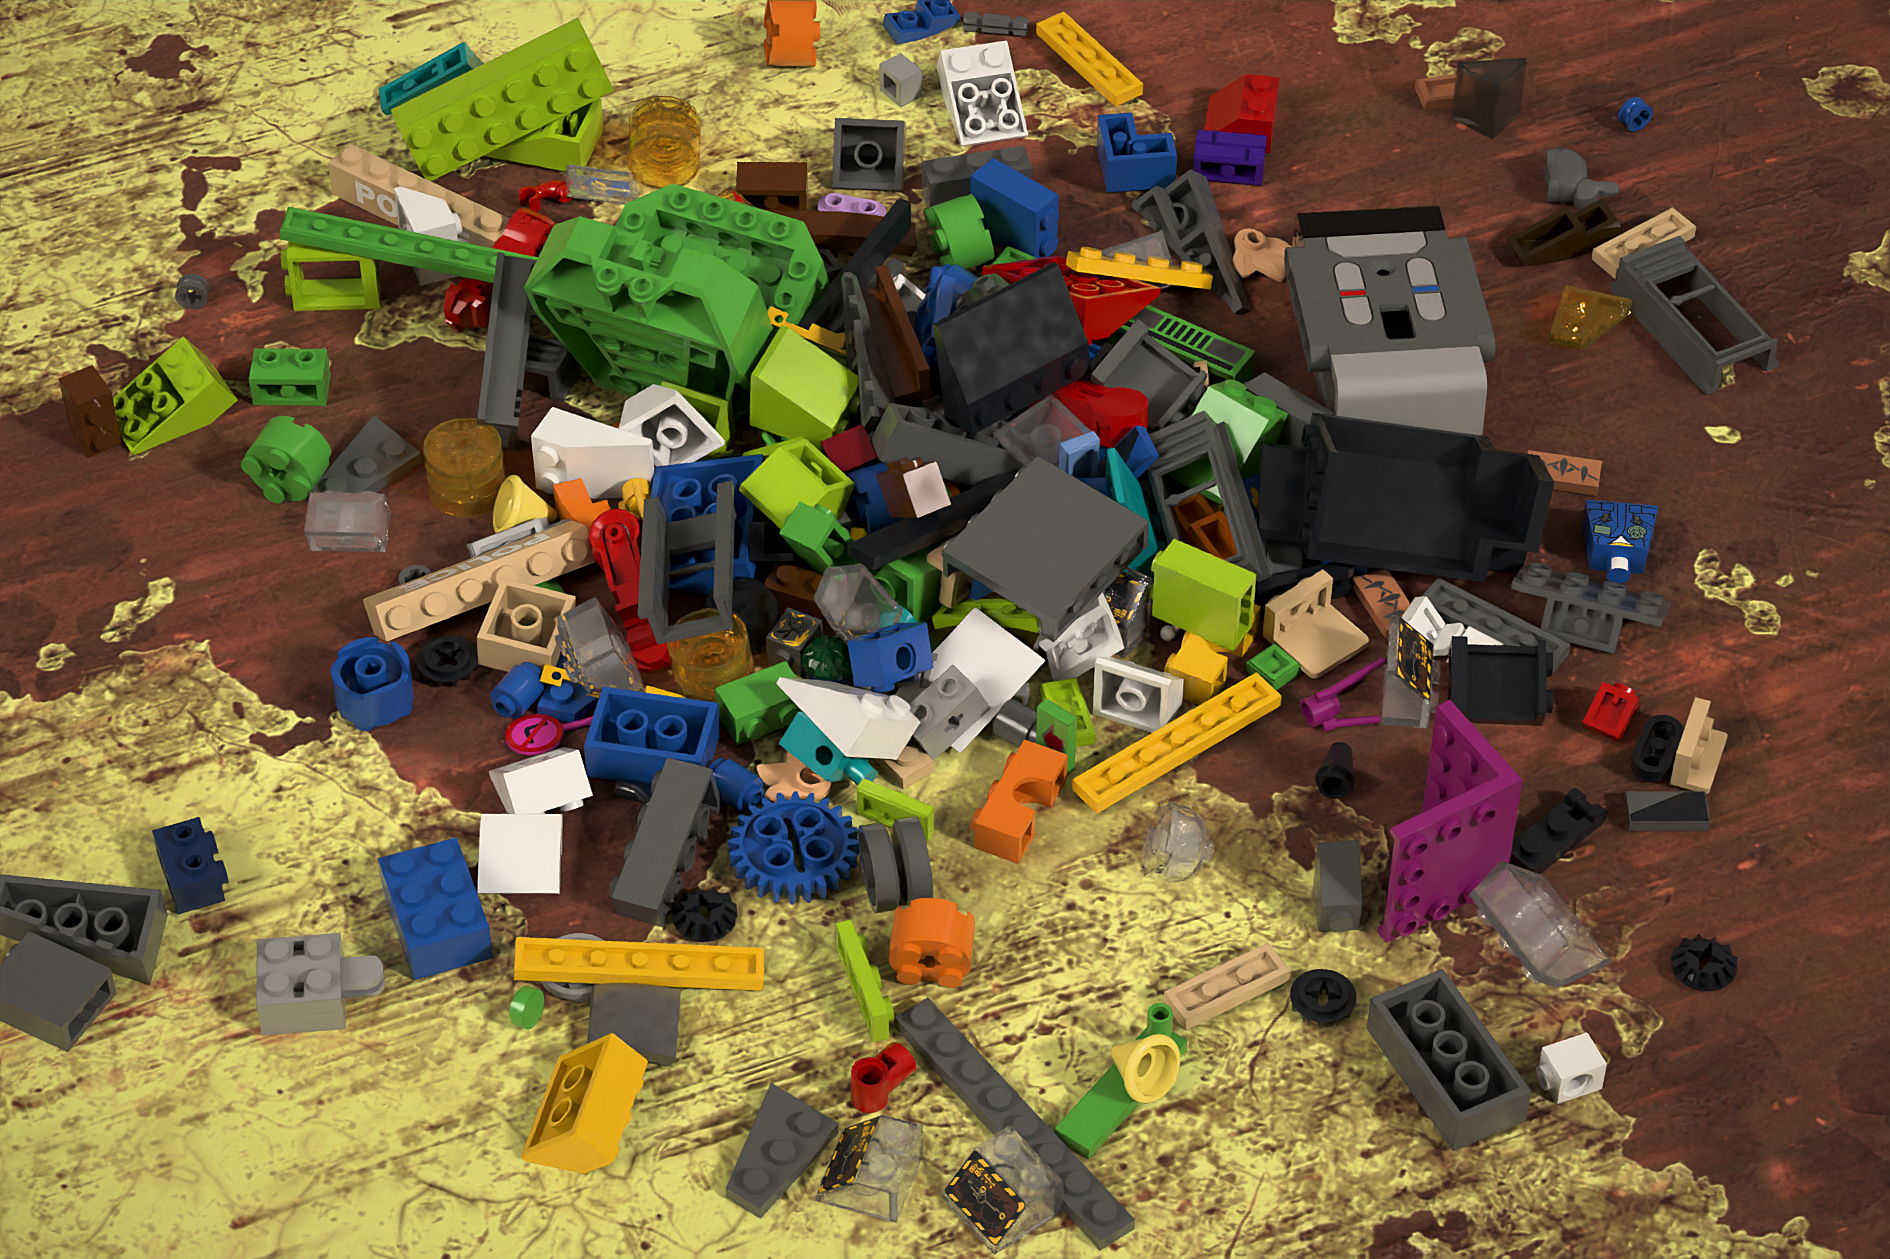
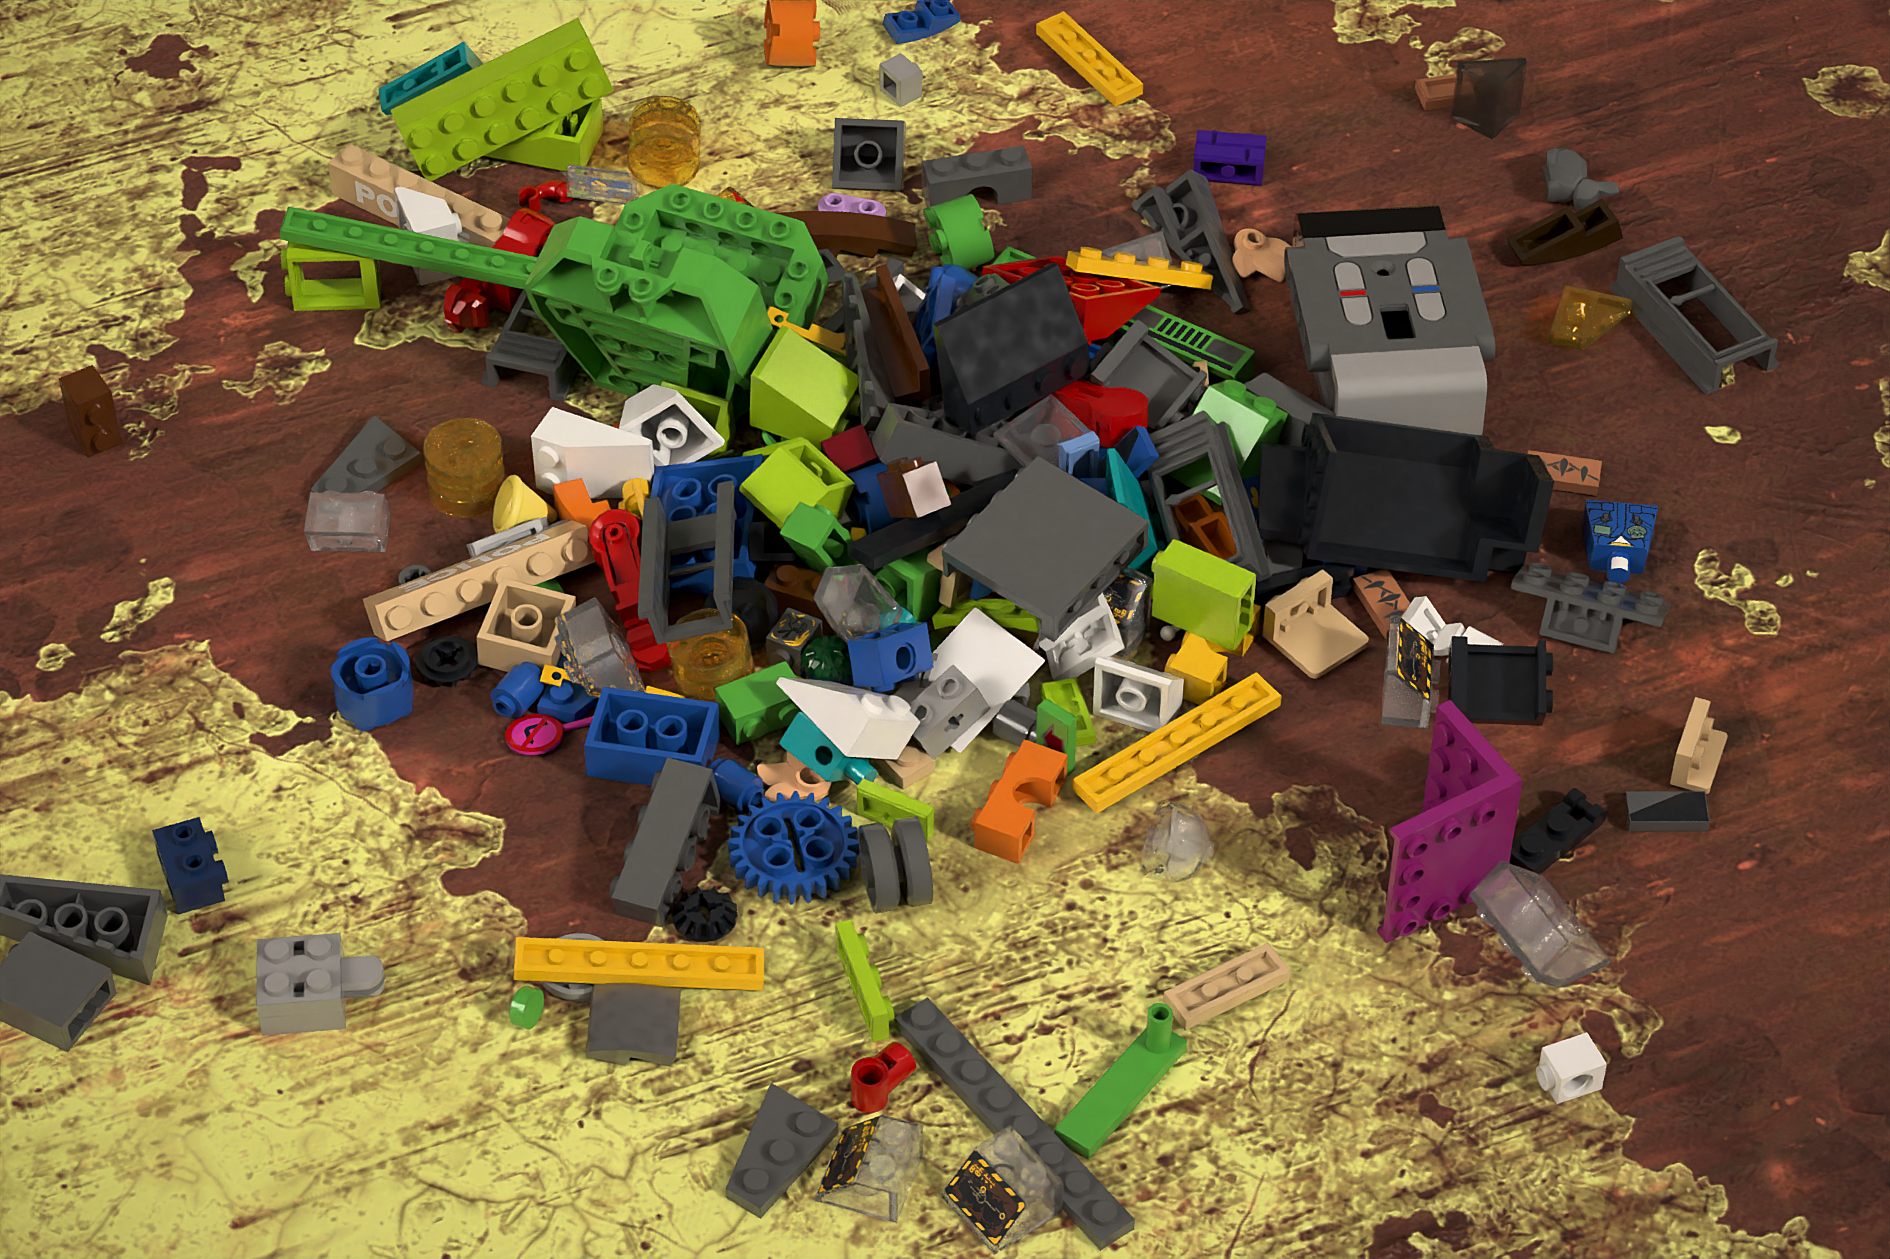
(171, 398): lime slope -> none
(195, 283): dark grey bush -> none
(287, 460): bright green brick -> none
(290, 377): bright green brick -> none
(435, 908): blue brick -> none
(506, 348): dark grey piece -> none
(520, 854): white slope -> none
(543, 782): white slope -> none
(586, 1106): yellow slope -> none
(633, 791): black arm -> none
(774, 185): reddish brown brick -> none
(863, 264): black tile -> none
(931, 942): orange brick -> none
(981, 93): white slope -> none
(996, 23): dark grey axle -> none
(1016, 209): blue brick -> none
(1133, 159): blue brick -> none
(1147, 1066): light yellow hat -> none
(1245, 107): red slope -> none
(1274, 666): bright green tile -> none
(1324, 705): magenta plant -> none
(1336, 772): black cone -> none
(1338, 886): dark grey slope -> none
(1339, 992): black gear -> none
(1448, 1060): dark grey brick -> none
(1462, 607): dark grey plate -> none
(1612, 710): red bracket -> none
(1635, 114): blue bush -> none
(1653, 231): tan plate -> none
(1656, 748): black plate -> none
(1713, 976): black gear -> none

